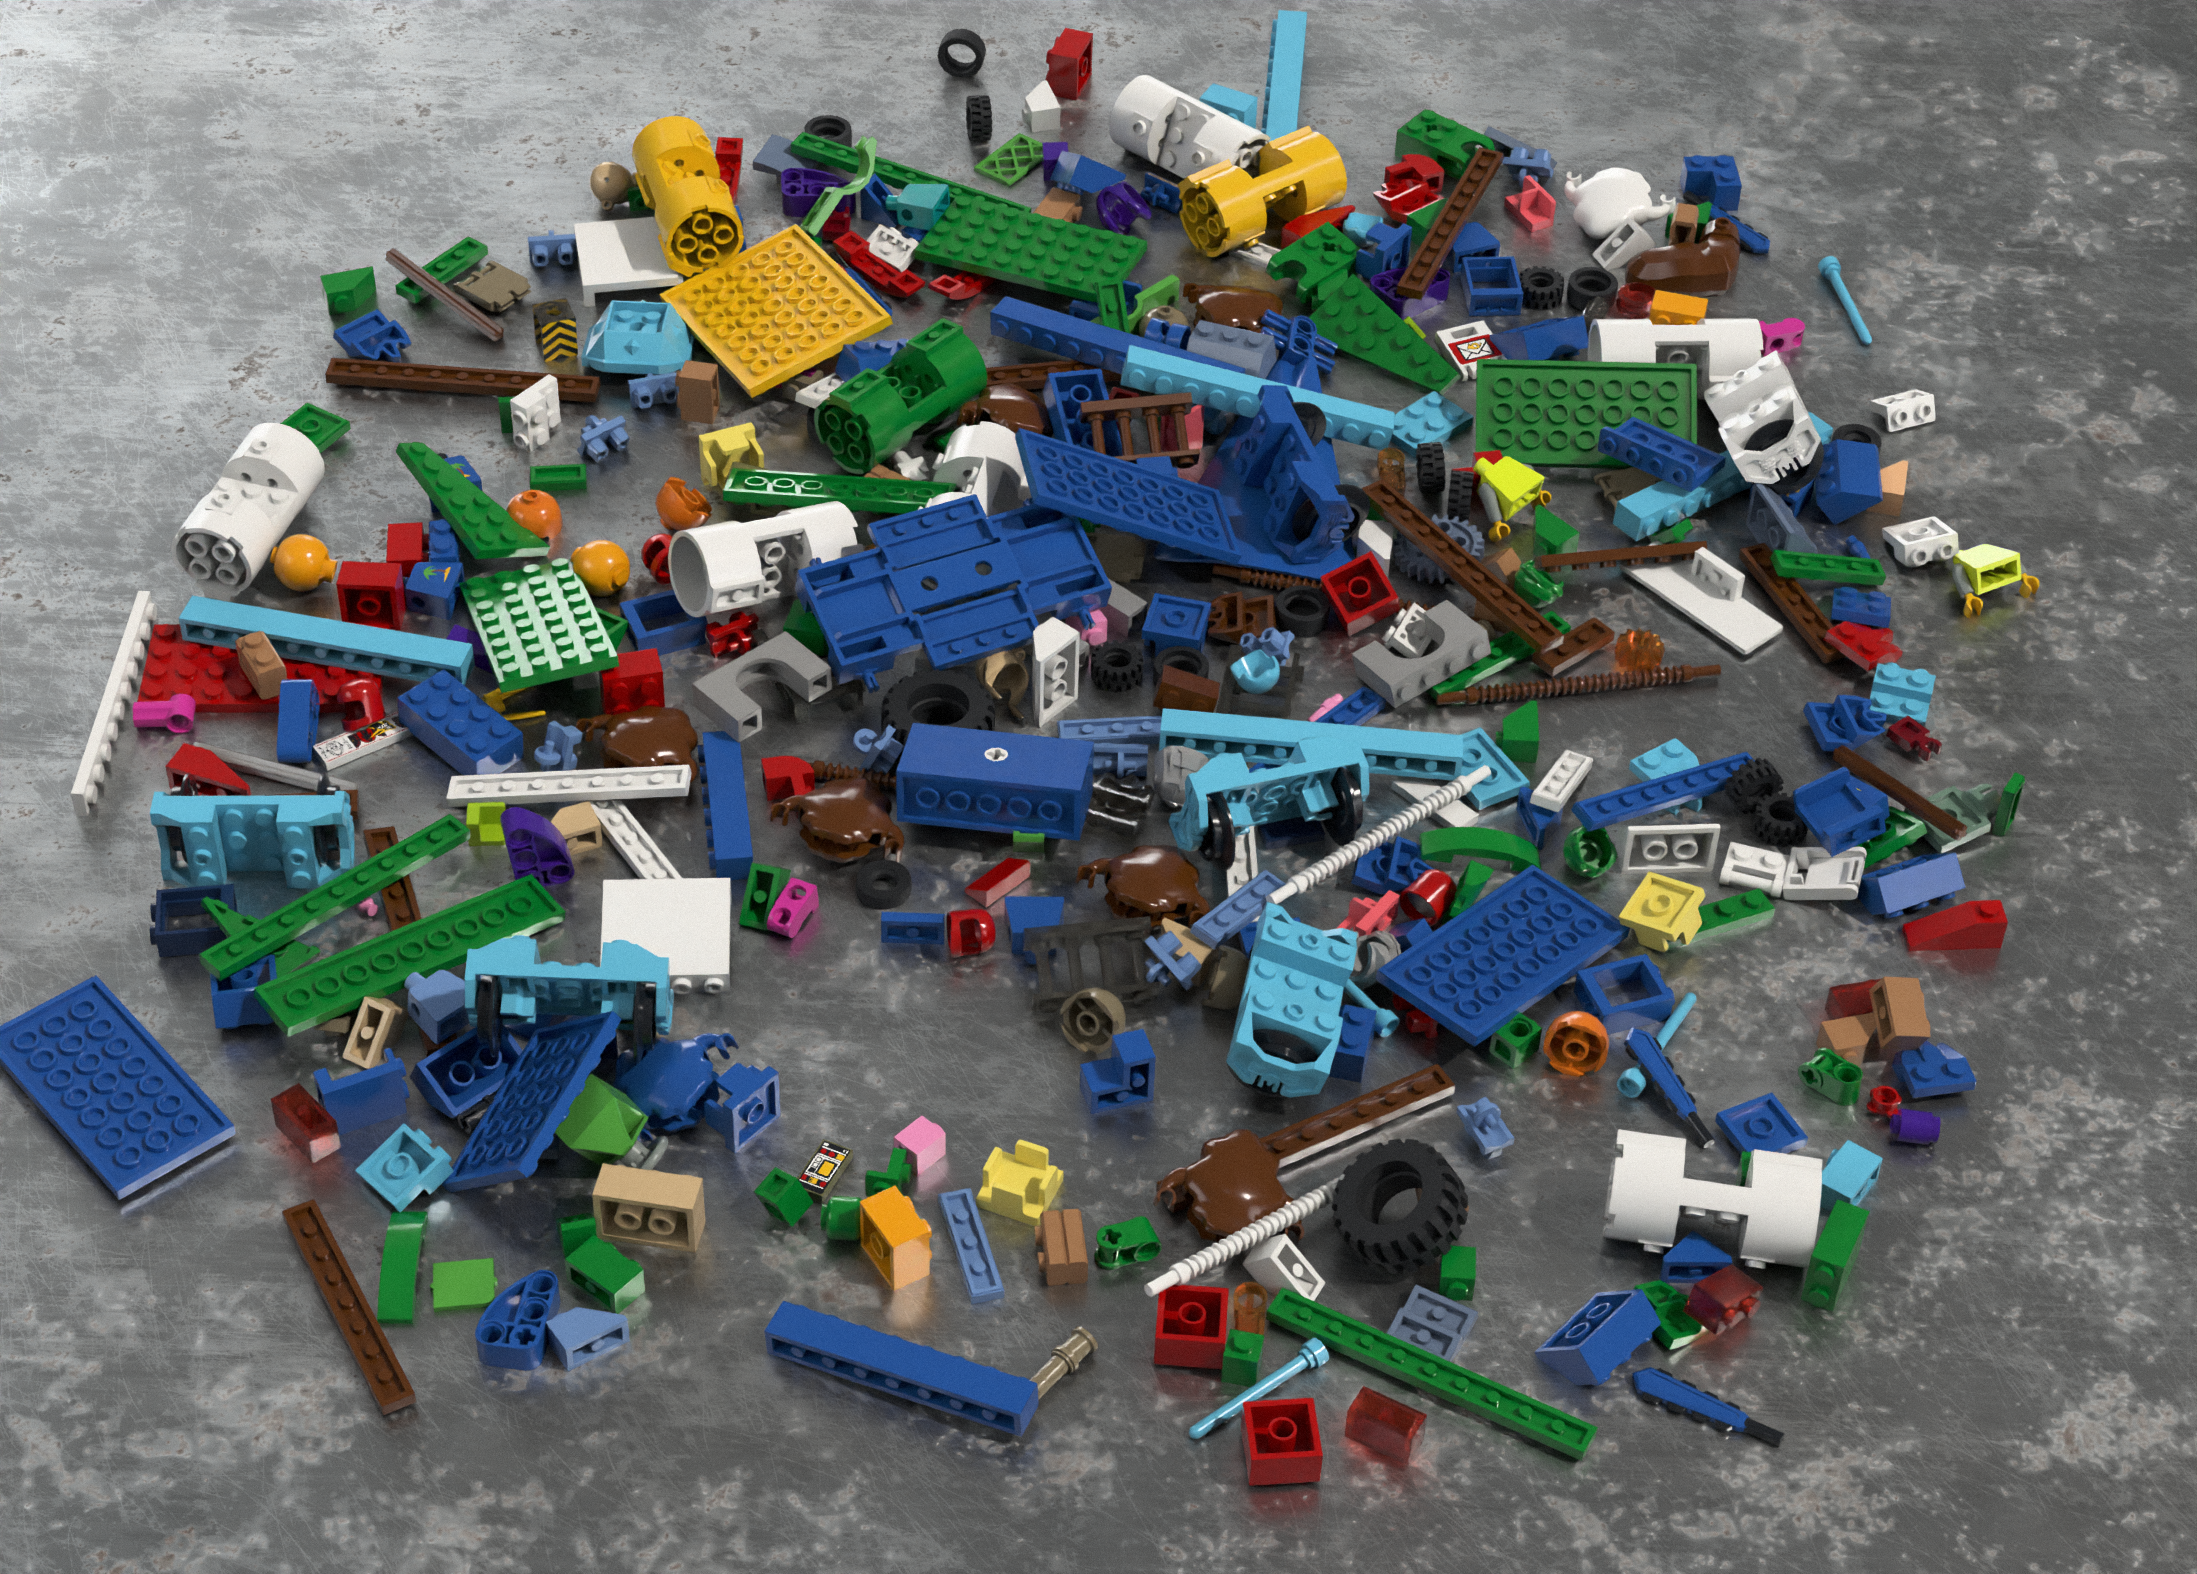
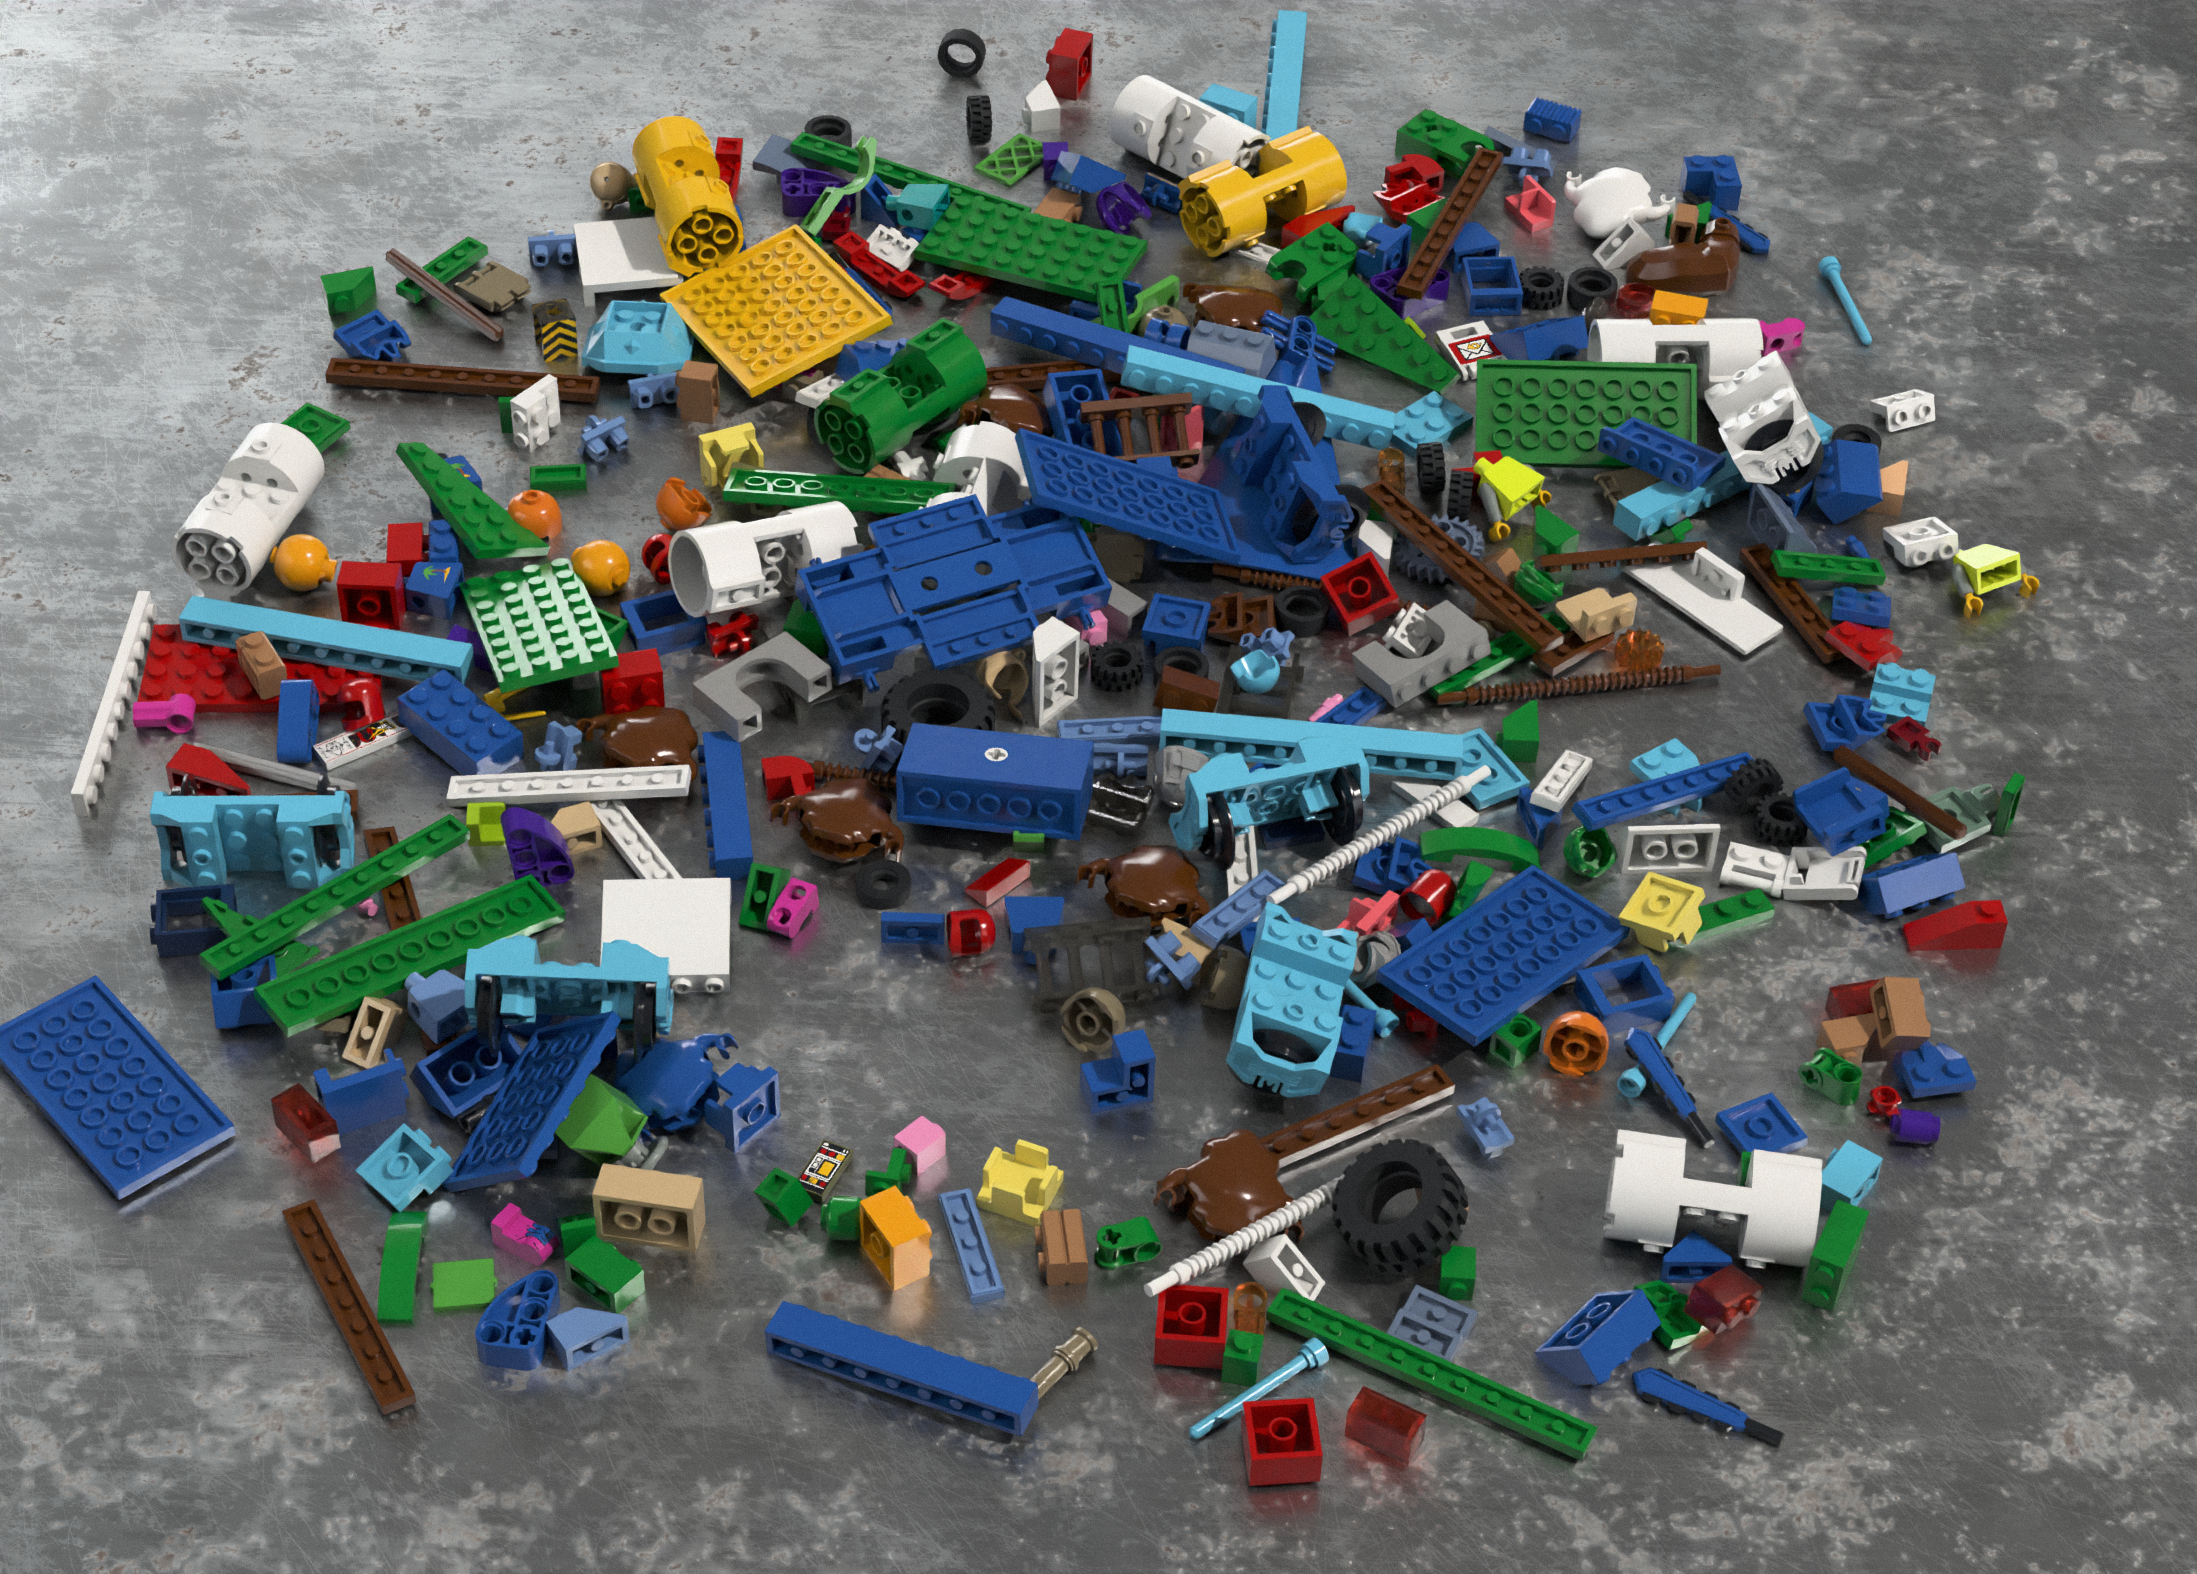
(523, 1236): none -> dark pink leg
(1552, 120): none -> blue brick
(1597, 613): none -> tan bracket

